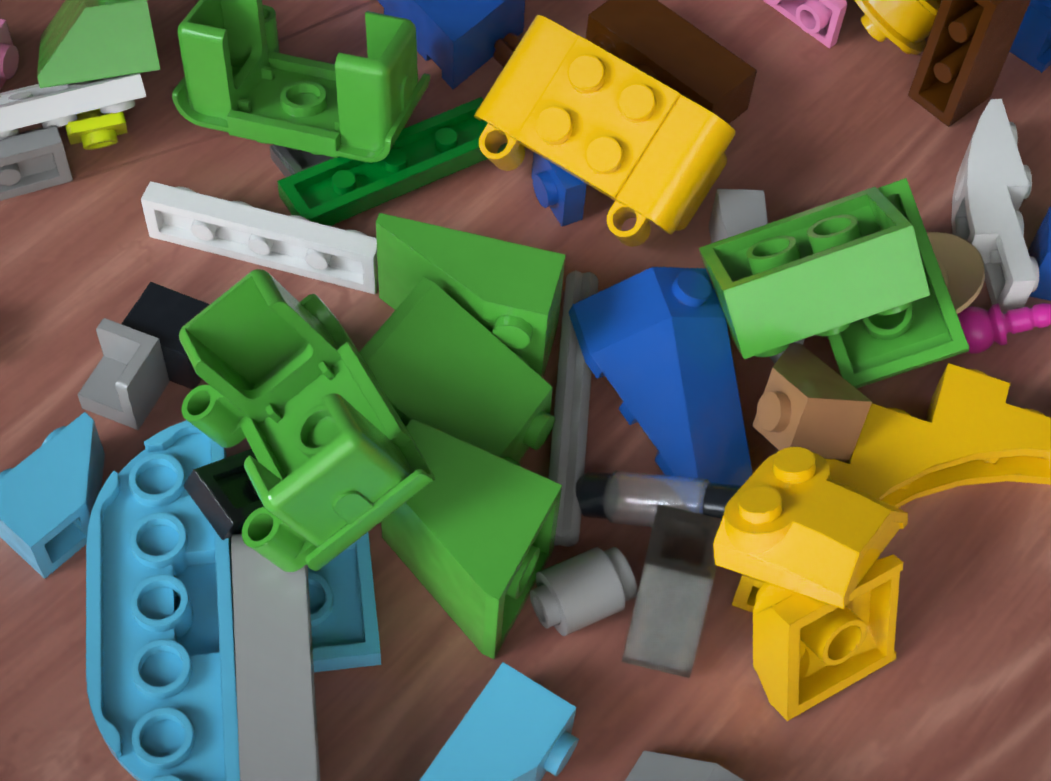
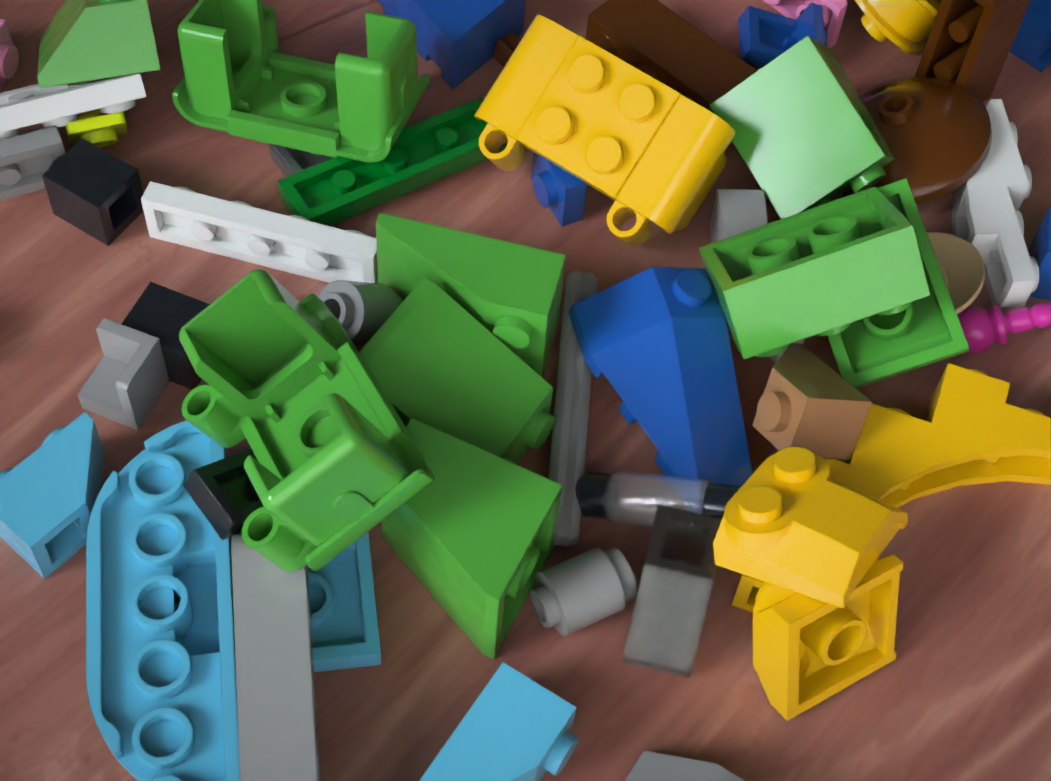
(94, 191): none -> black brick
(360, 306): none -> light grey brick
(768, 34): none -> blue bracket
(804, 129): none -> slope
(932, 130): none -> reddish brown dish

